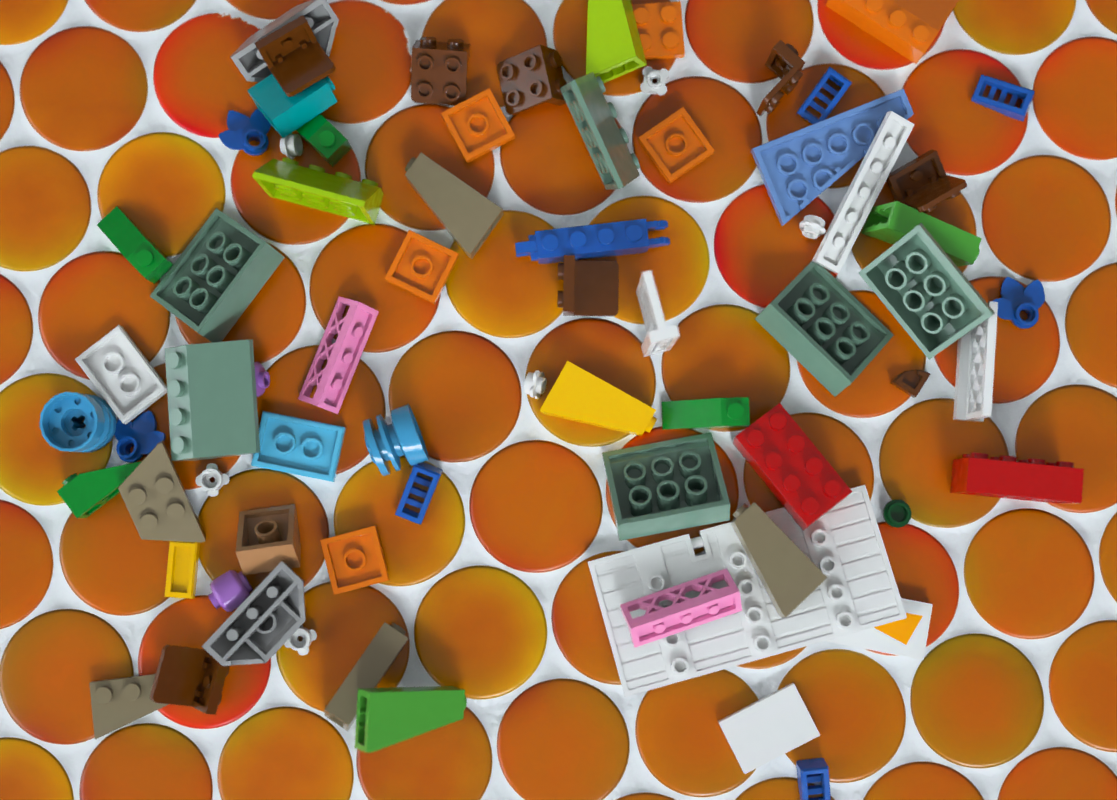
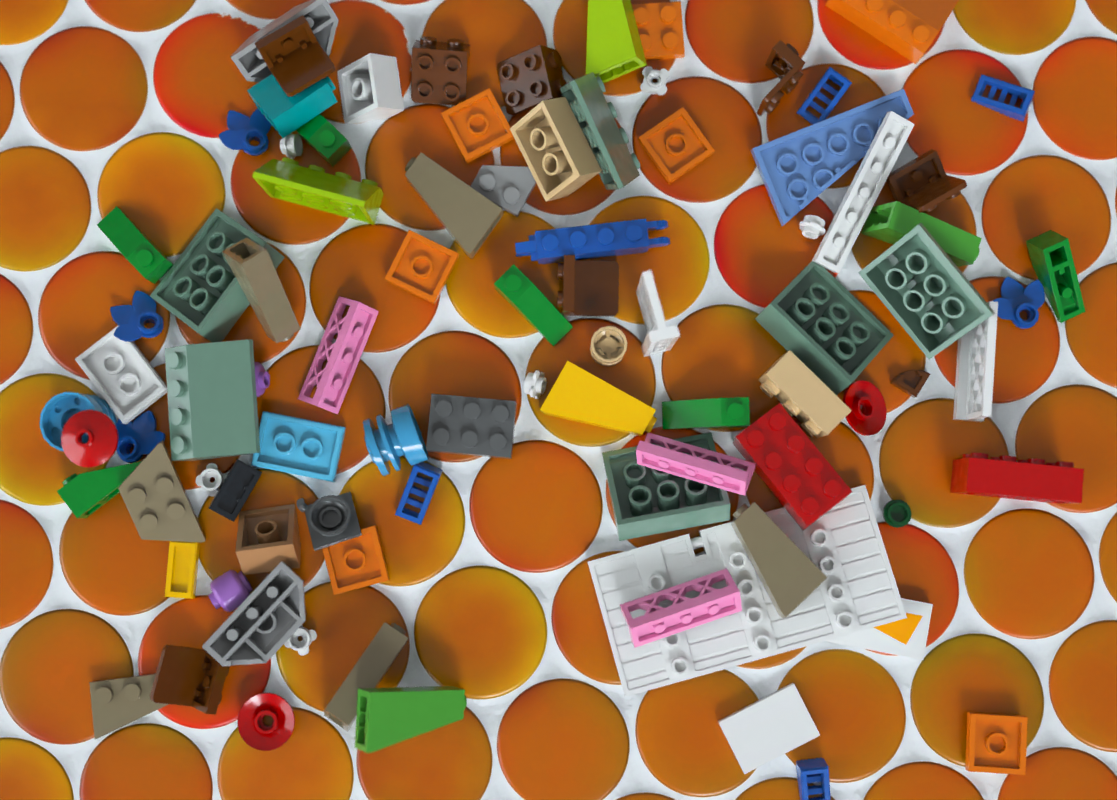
(102, 438): none -> red dish
(135, 316): none -> blue plate
(235, 490): none -> black plate
(252, 725): none -> red dish
(263, 289): none -> dark tan slope
(331, 520): none -> dark grey hat
(370, 89): none -> white slope
(471, 426): none -> dark grey brick
(505, 186): none -> light grey wing
(532, 305): none -> green slope
(555, 148): none -> tan brick
(608, 346): none -> tan wheel
(693, 467): none -> bright pink fence
(803, 395): none -> tan brick
(867, 407): none -> red dish
(996, 743): none -> orange plate
(1056, 271): none -> green slope

